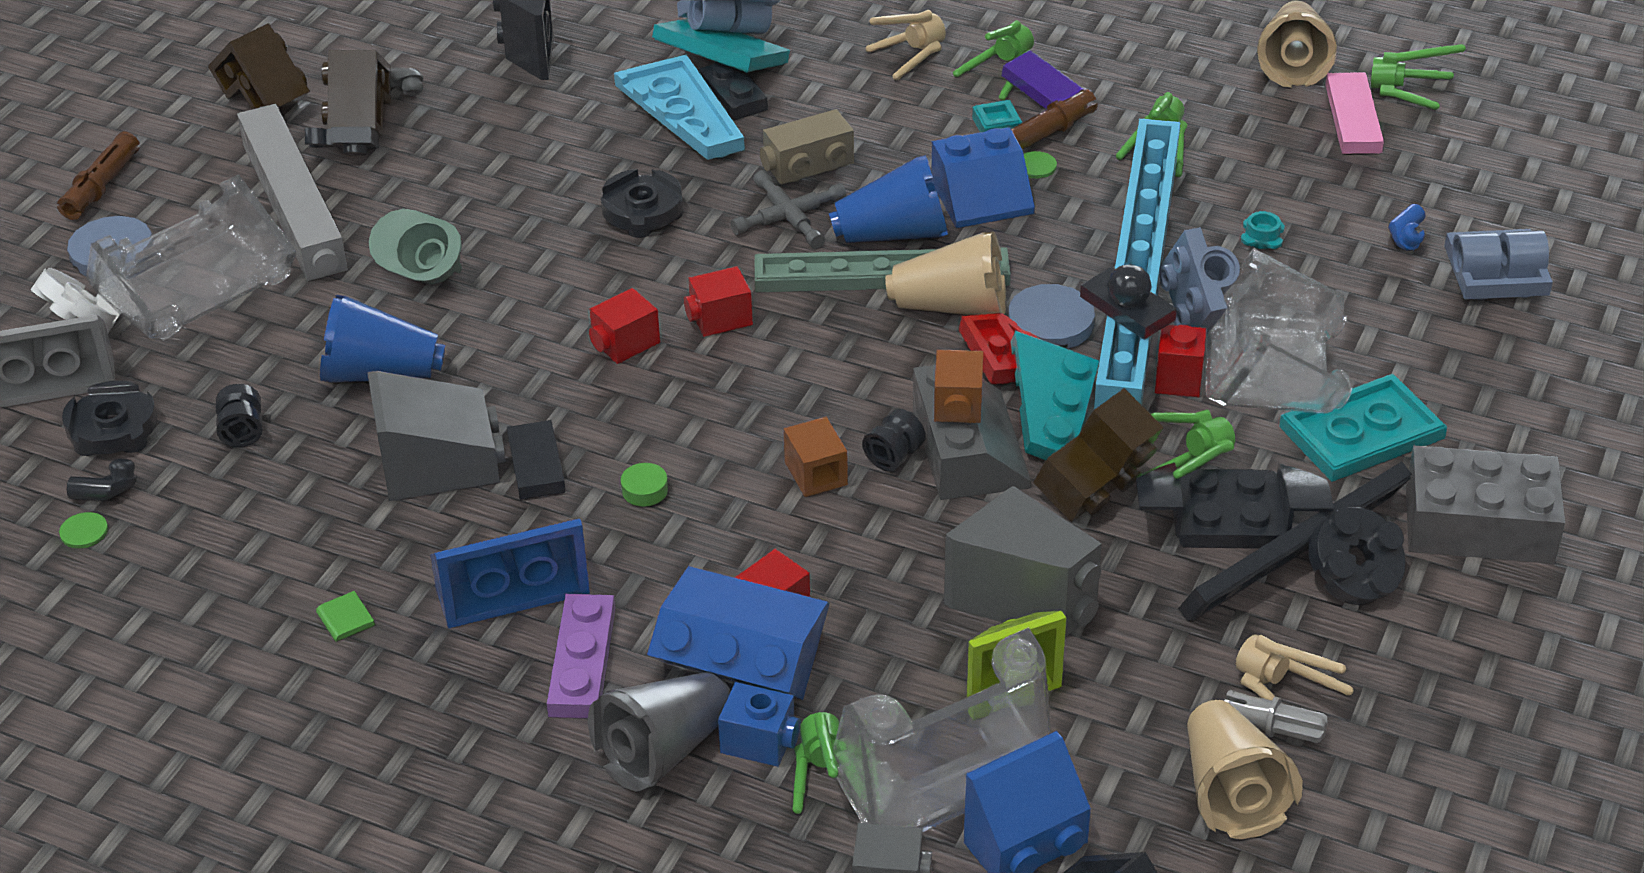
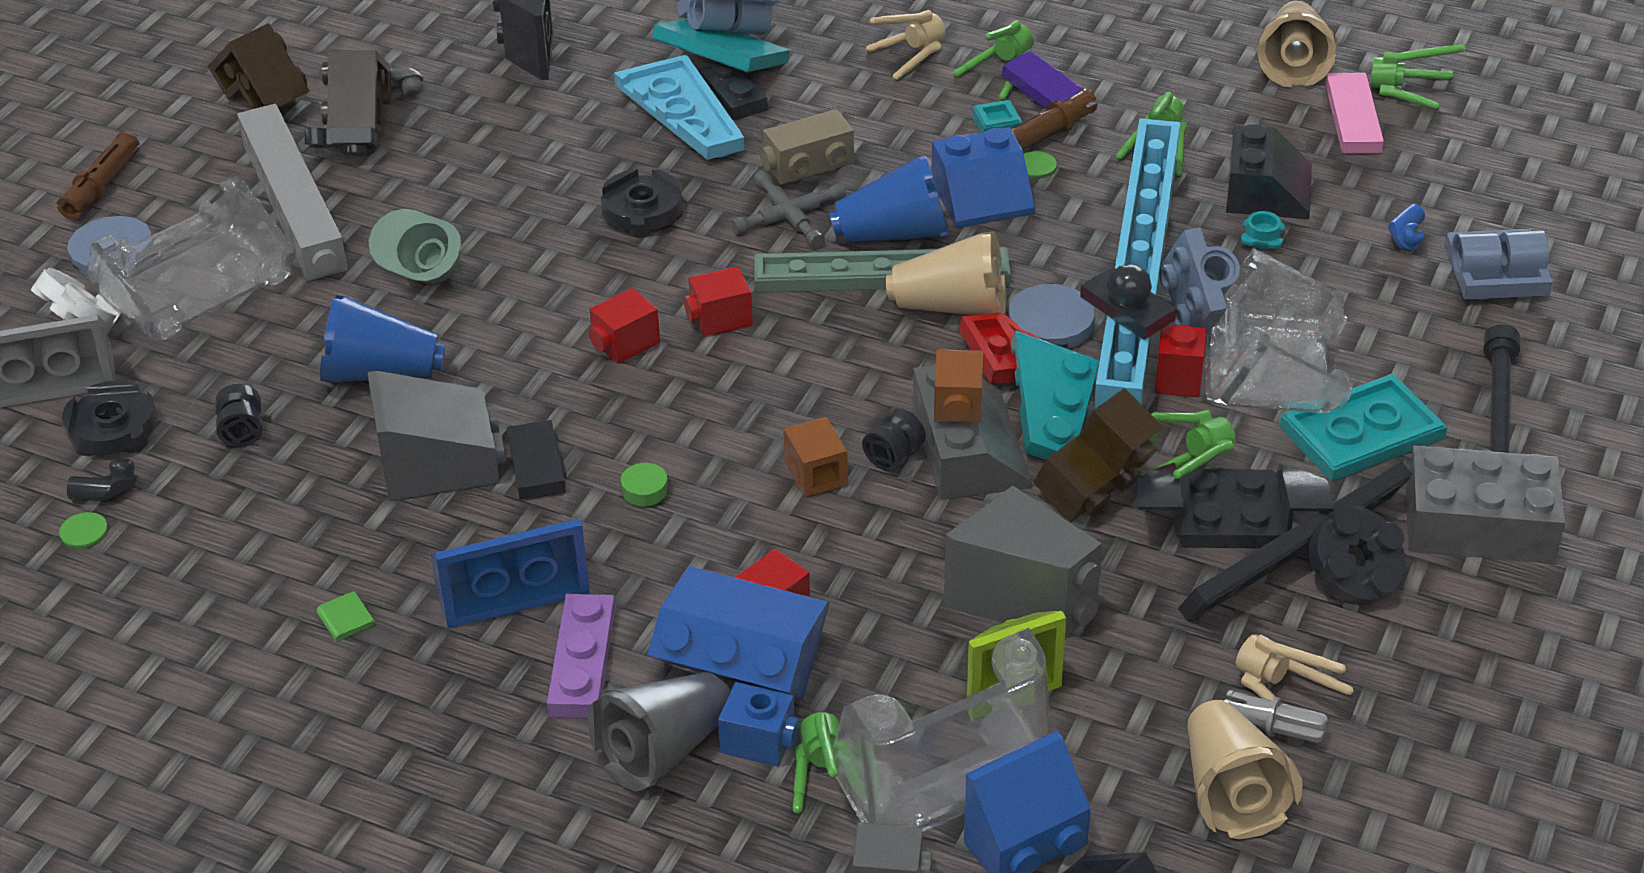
(1267, 174): none -> black slope
(1501, 348): none -> black piece

